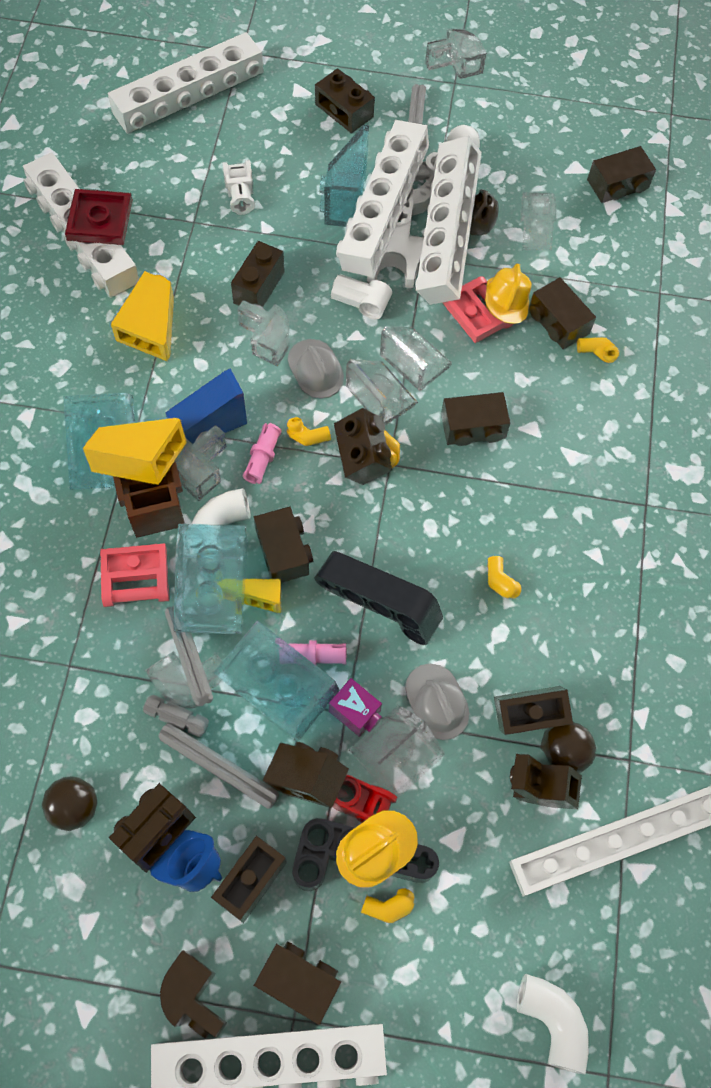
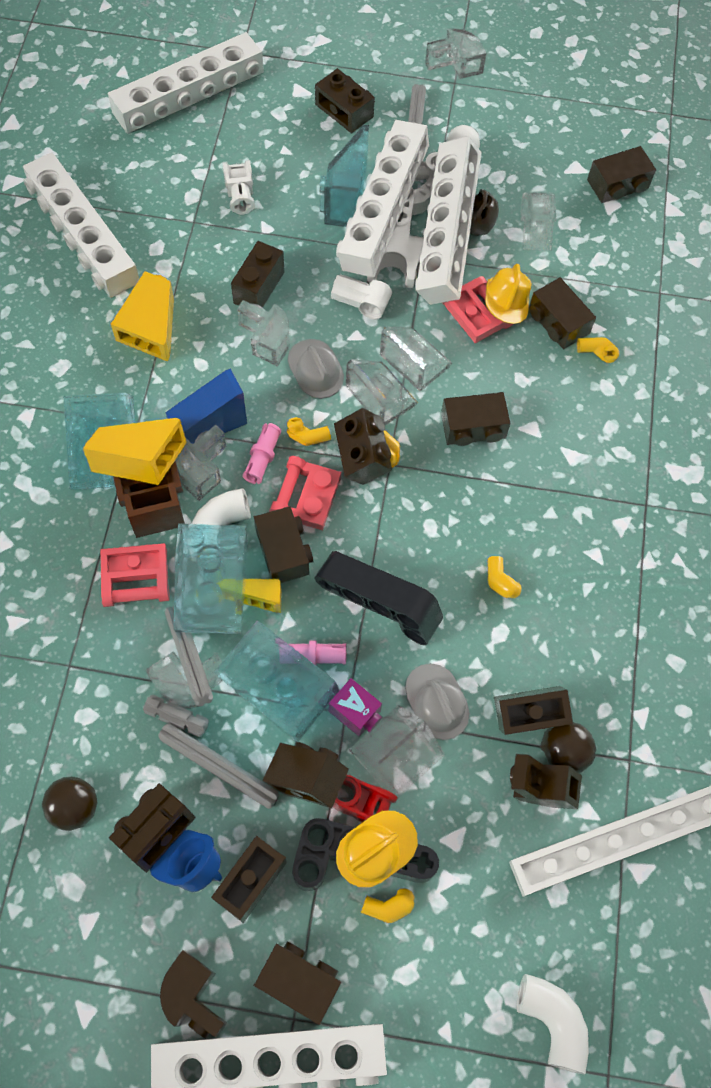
(99, 216): dark red tile -> none
(316, 495): none -> coral plate

